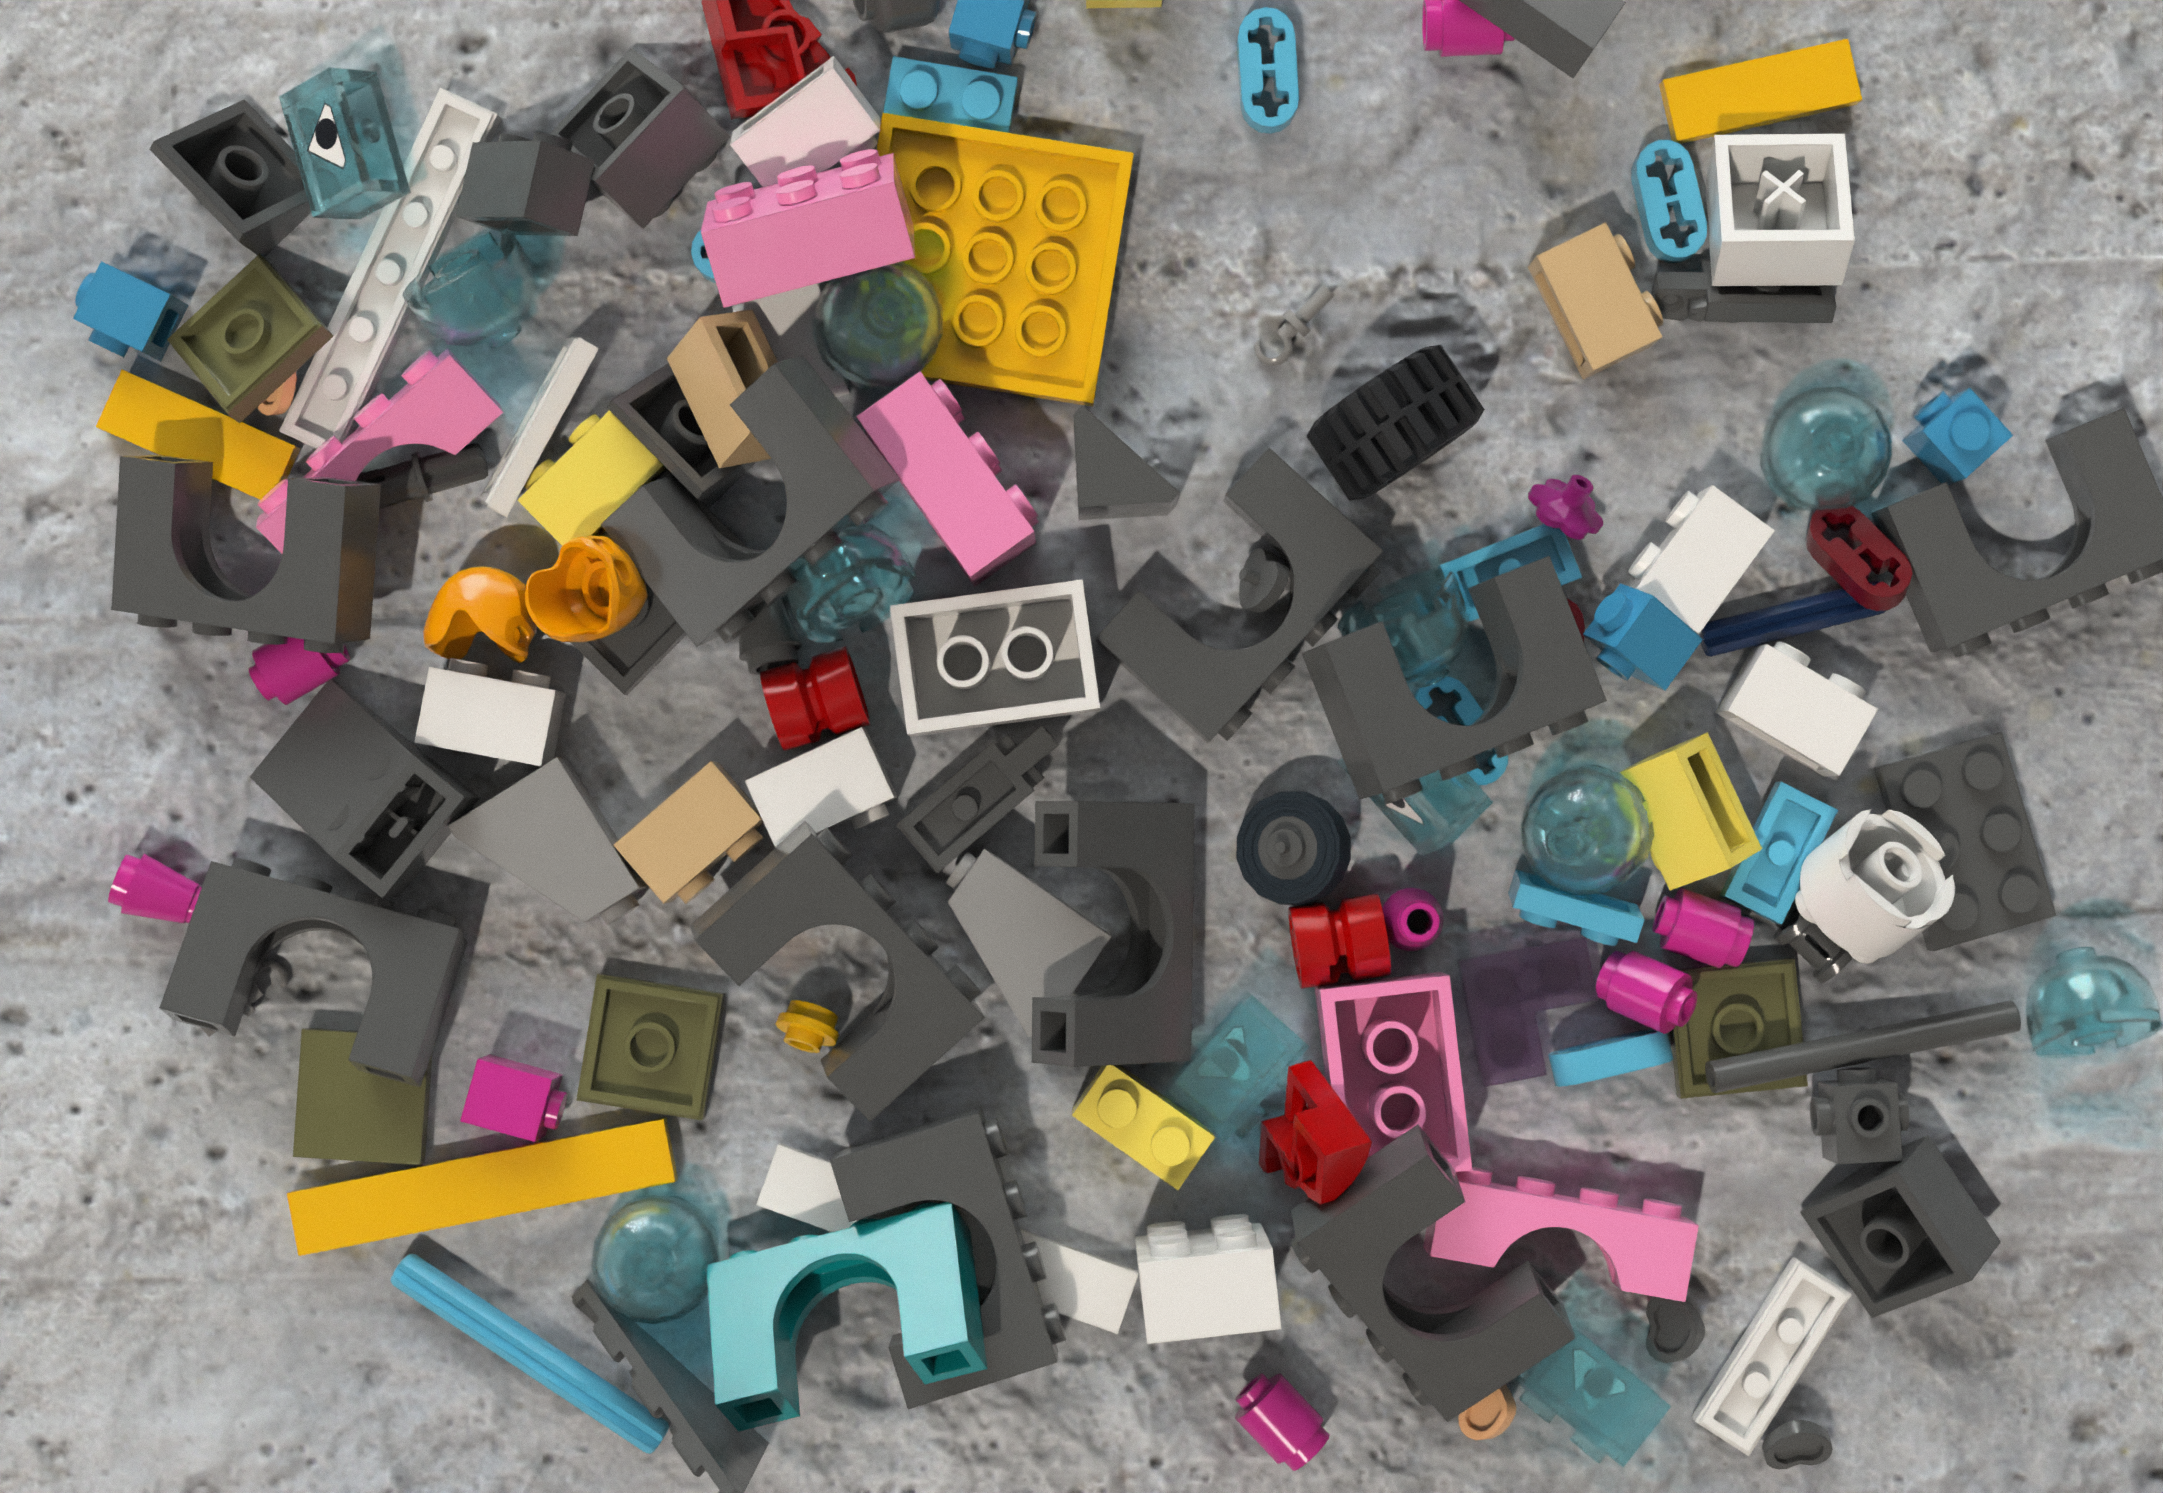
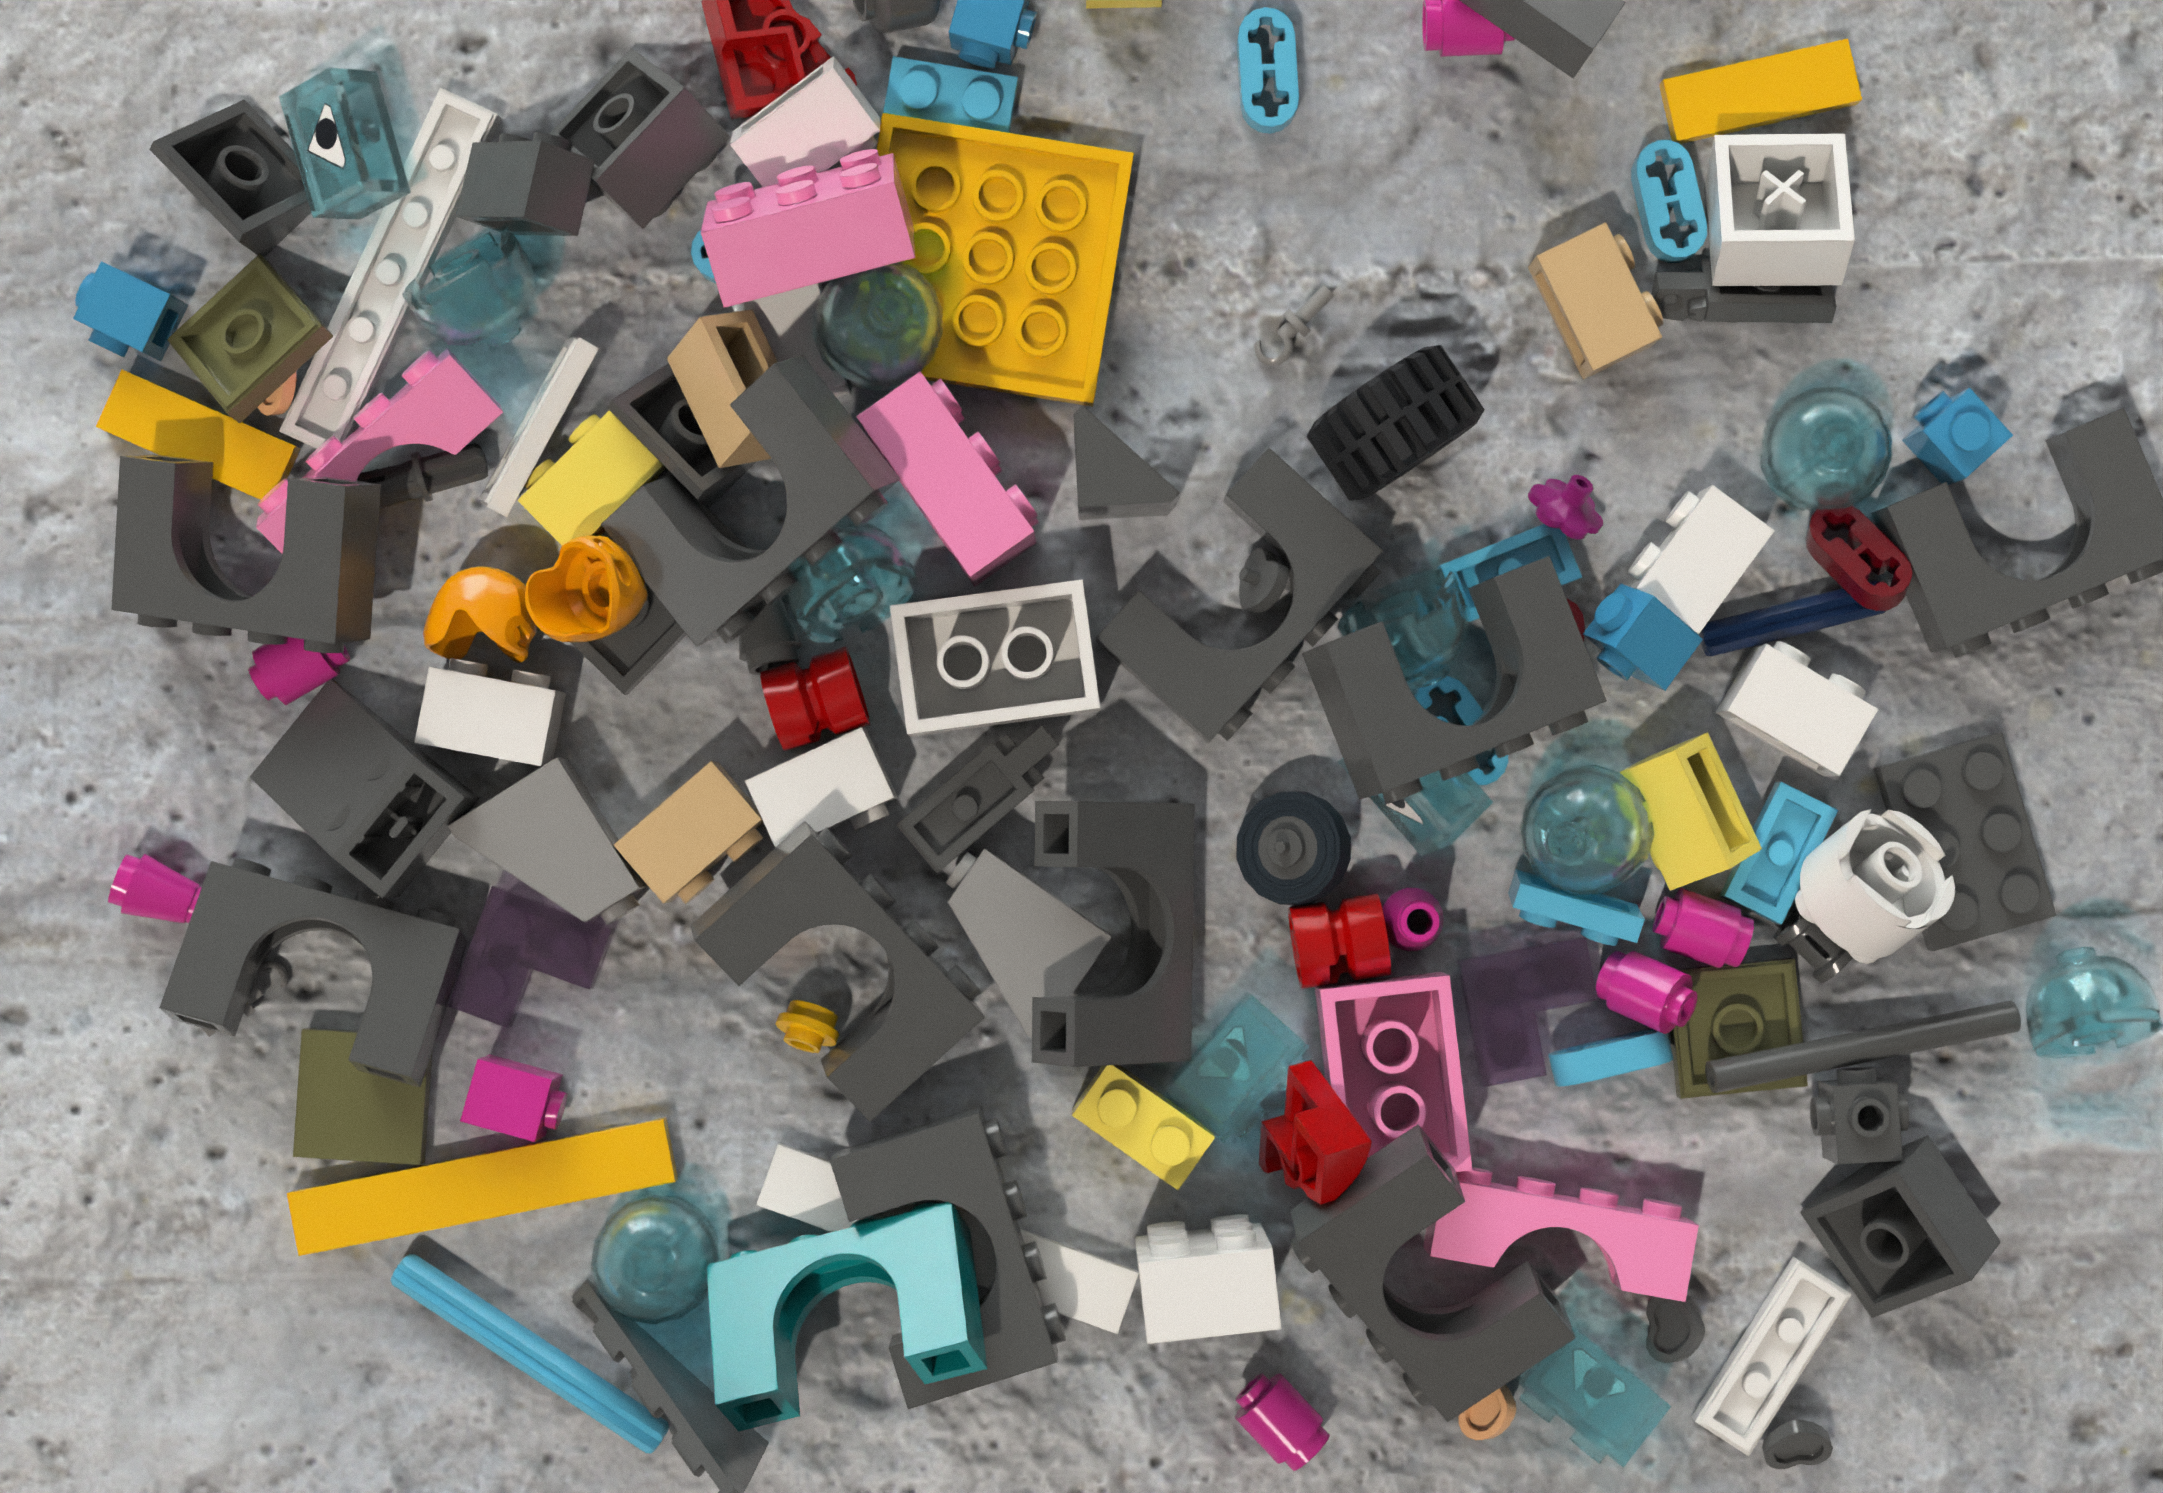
(512, 941): none -> clear purple plate
(650, 1046): olive tile -> none

